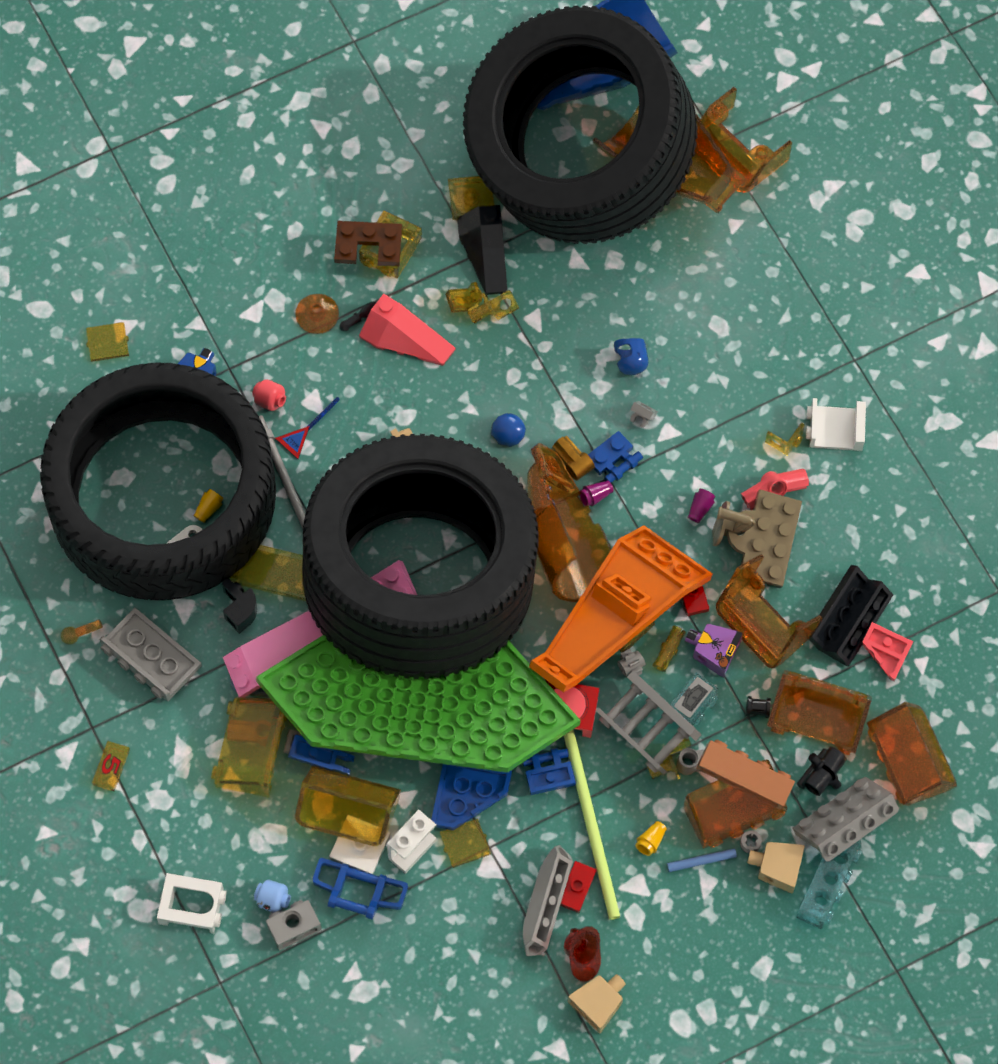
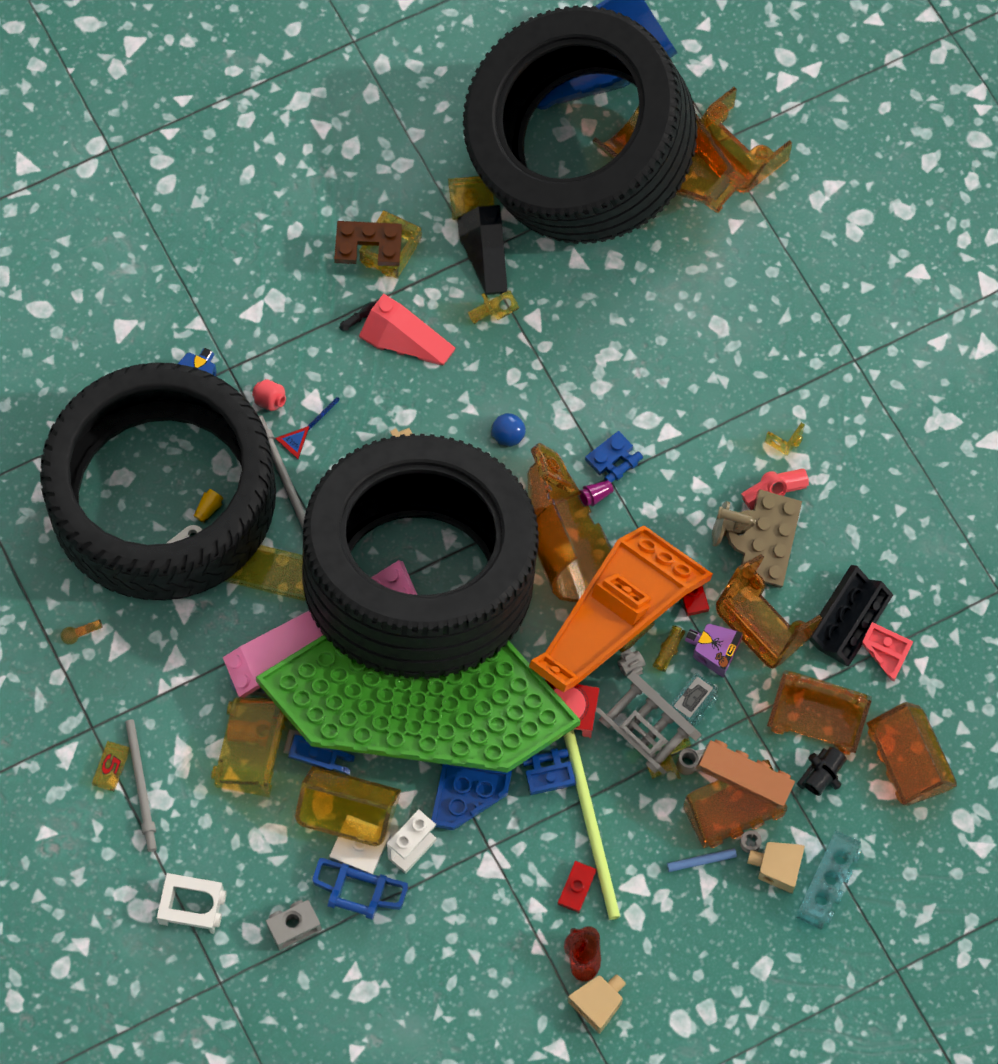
(107, 341): clear yellow piece -> none
(148, 827): none -> light grey bar
(150, 655): light grey bracket -> none
(243, 608): black brick -> none
(272, 896): light blue head -> none
(319, 321): clear orange dish -> none
(464, 299): clear yellow bracket -> none
(465, 843): clear yellow piece -> none
(546, 901): light grey brick -> none
(576, 462): pearl gold piece -> none
(633, 360): blue helmet -> none
(644, 411): light grey tile -> none
(649, 841): yellow cone -> none
(656, 746): none -> light grey tile
(701, 504): magenta cone -> none
(758, 707): black bush -> none
(836, 426): white panel -> none
(847, 818): light grey bracket -> none

